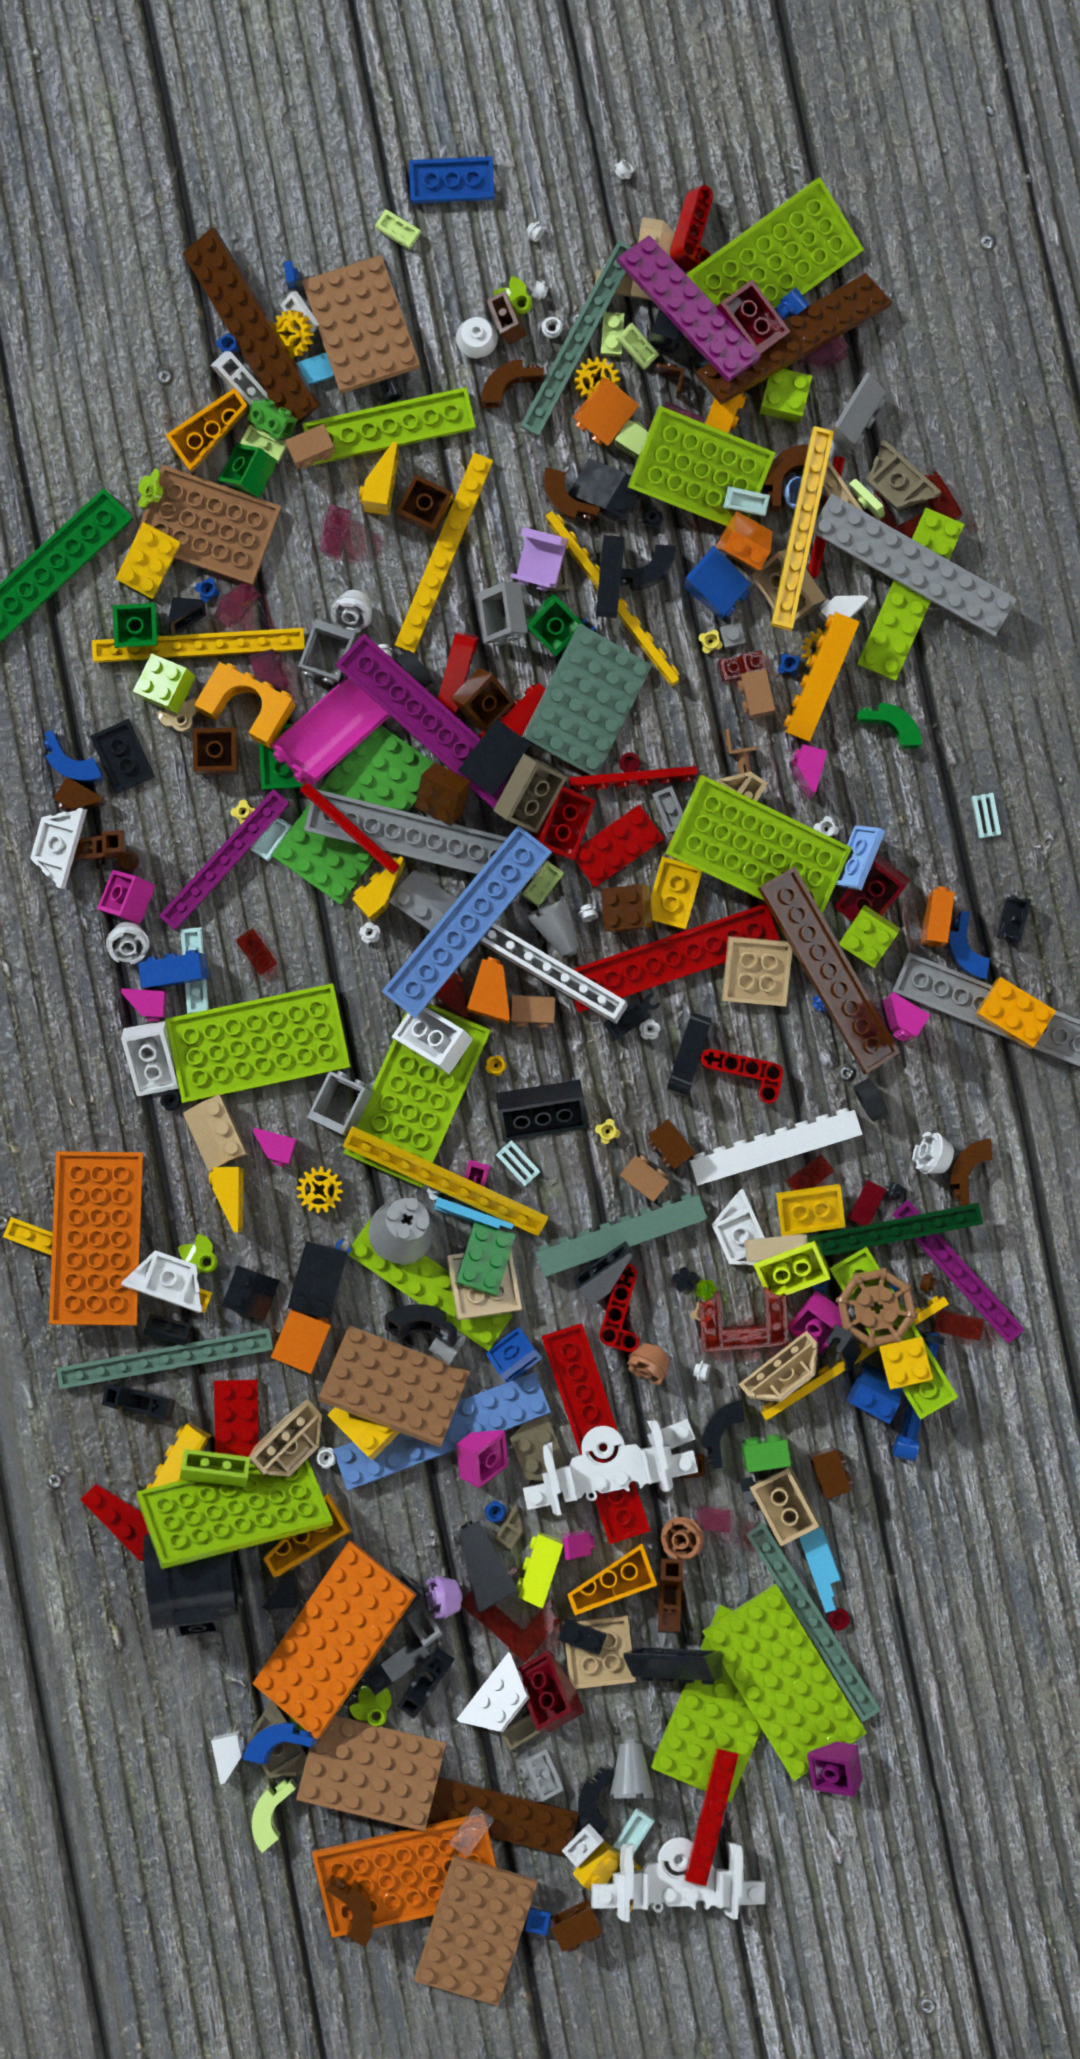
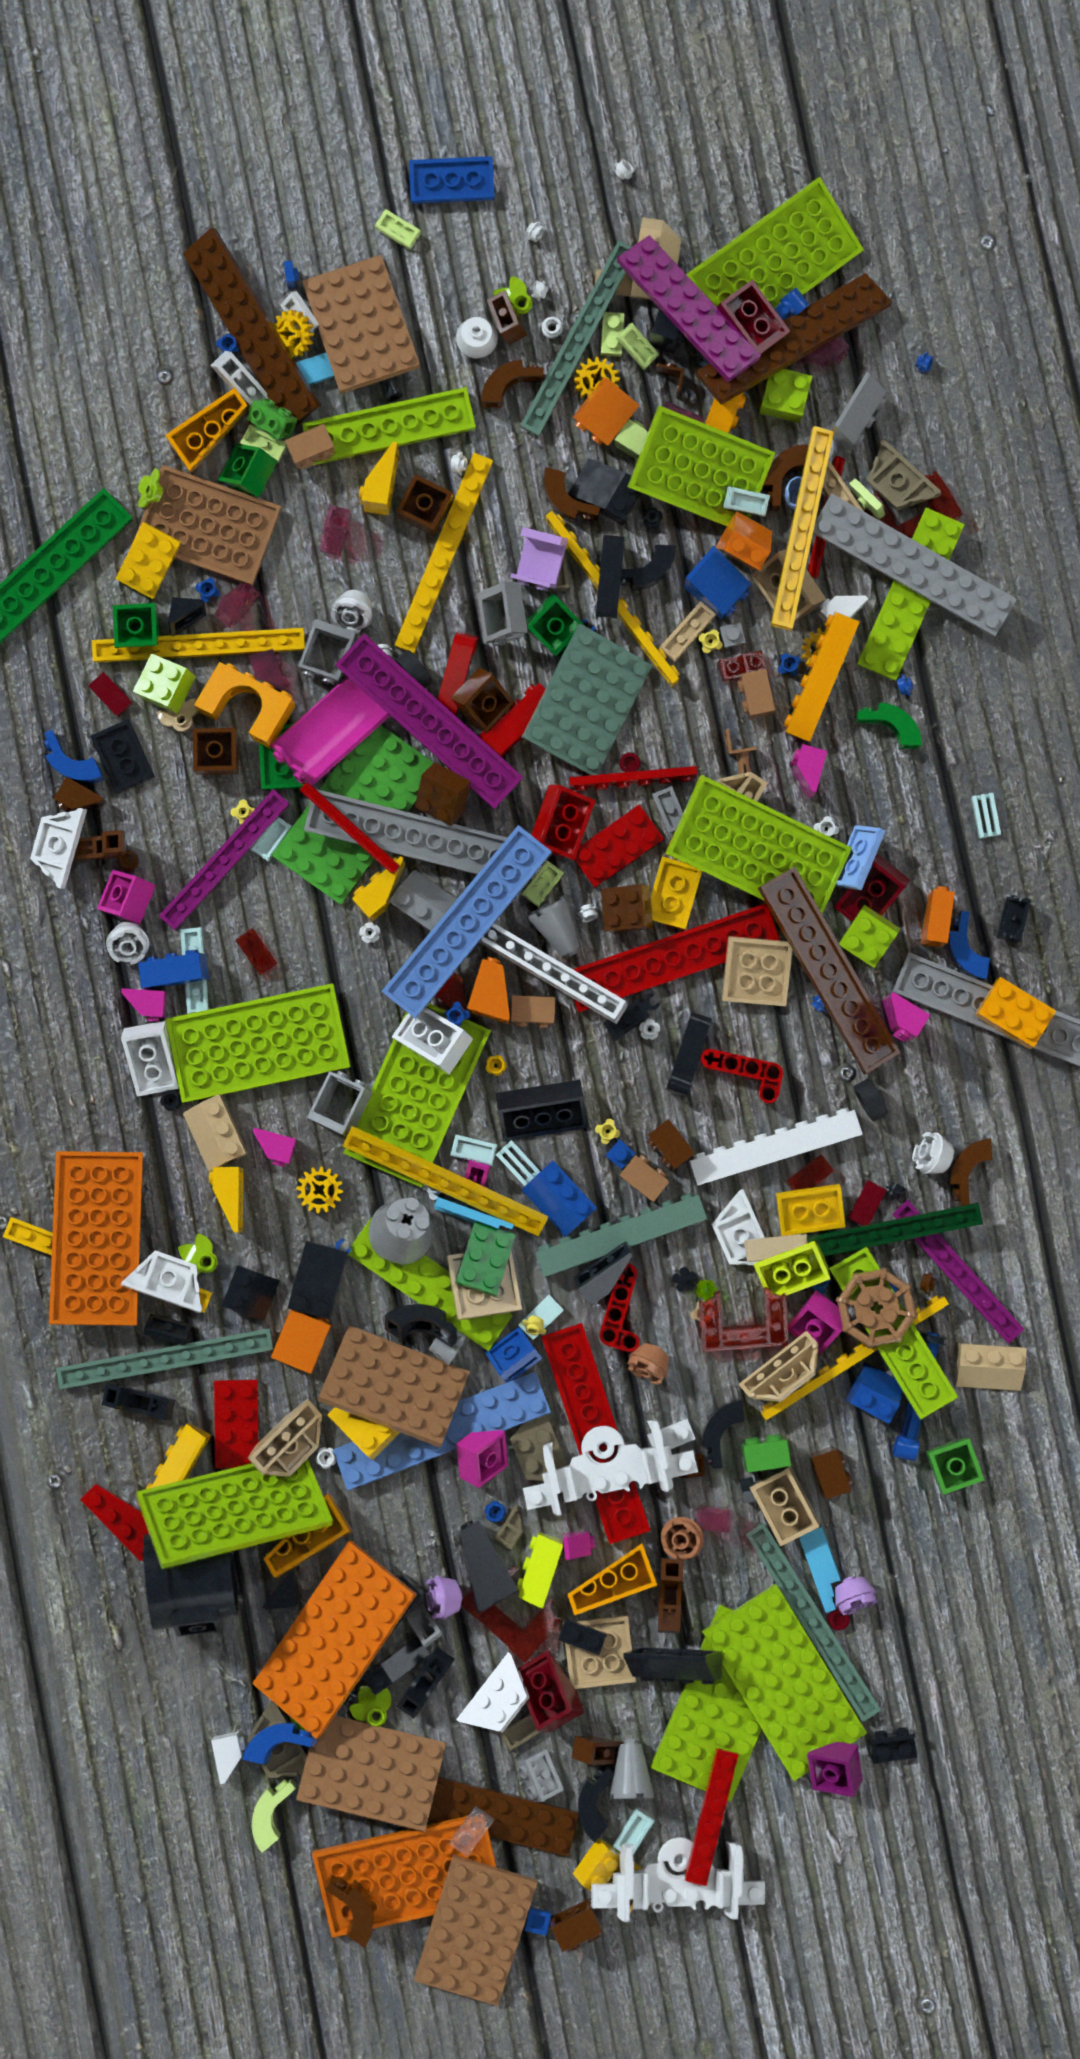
(110, 694): none -> dark red tile
(214, 1468): lime brick -> none
(451, 1014): none -> blue plate
(459, 463): none -> white plate
(473, 1150): none -> light aqua tile
(494, 757): black tile -> none
(530, 793): dark tan brick -> none
(534, 1325): none -> light yellow plate
(546, 1310): none -> light aqua tile
(559, 1198): none -> blue slope
(582, 1845): white plate -> none
(595, 1750): none -> reddish brown slope
(620, 1154): none -> blue plate
(687, 631): none -> tan tile
(689, 231): red beam -> none
(702, 1371): white plate -> none
(847, 1346): black hinge -> none
(854, 1595): none -> lavender cone
(893, 1746): none -> black bracket
(905, 685): none -> blue plate
(906, 1363): yellow plate -> none
(924, 362): none -> blue plate
(954, 1465): none -> bright green brick
(959, 1324): clear red slope -> none
(990, 1366): none -> tan slope

